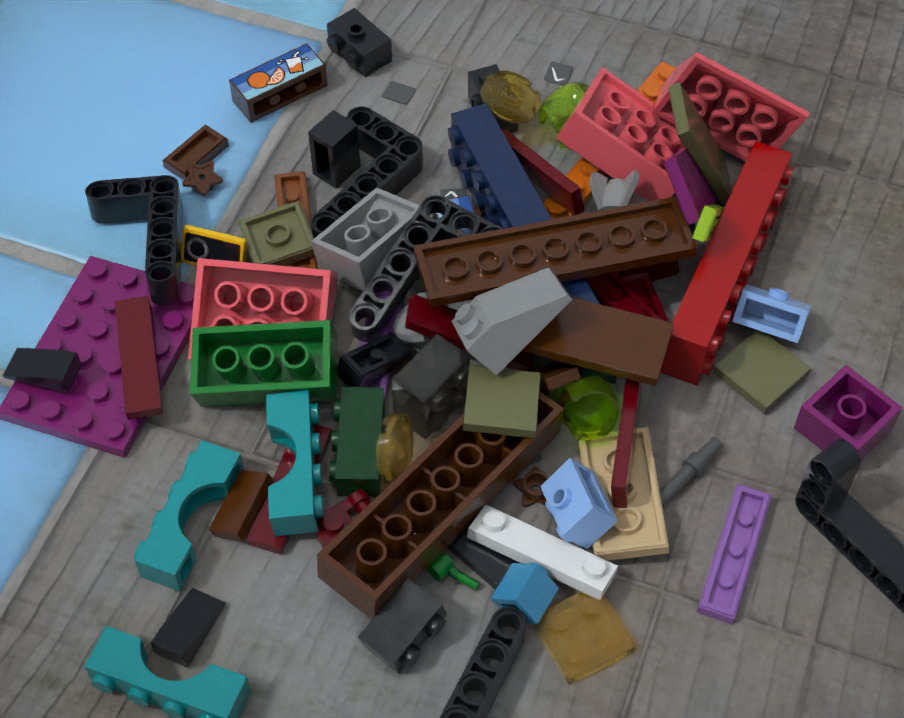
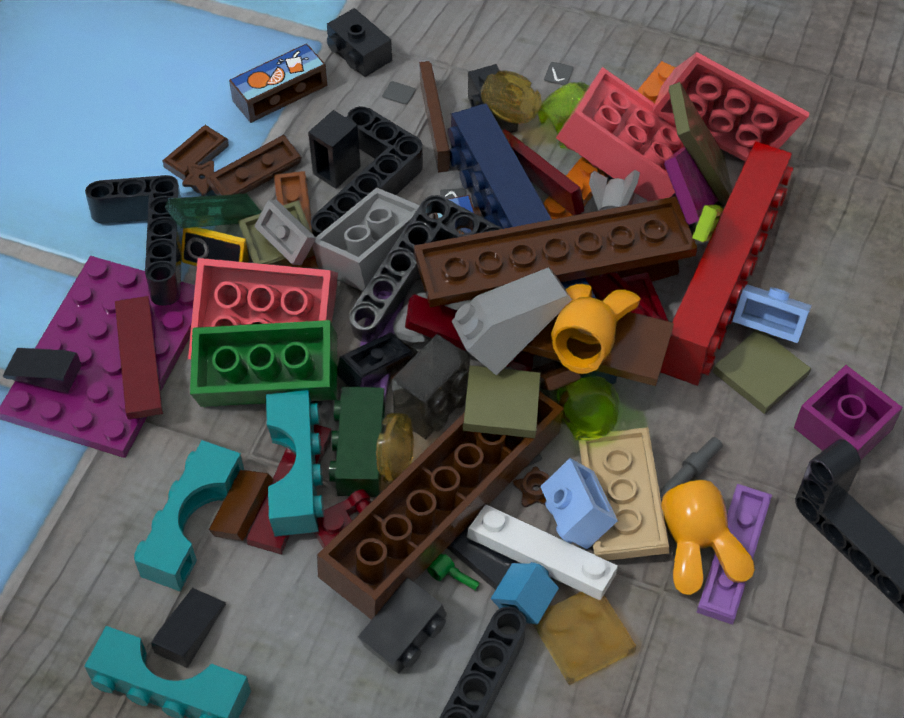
(211, 210): none -> clear green tile
(255, 168): none -> reddish brown tile
(285, 232): none -> light grey plate
(434, 117): none -> reddish brown tile
(591, 323): none -> light orange piece
(626, 443): dark red tile -> none
(697, 520): none -> light orange piece

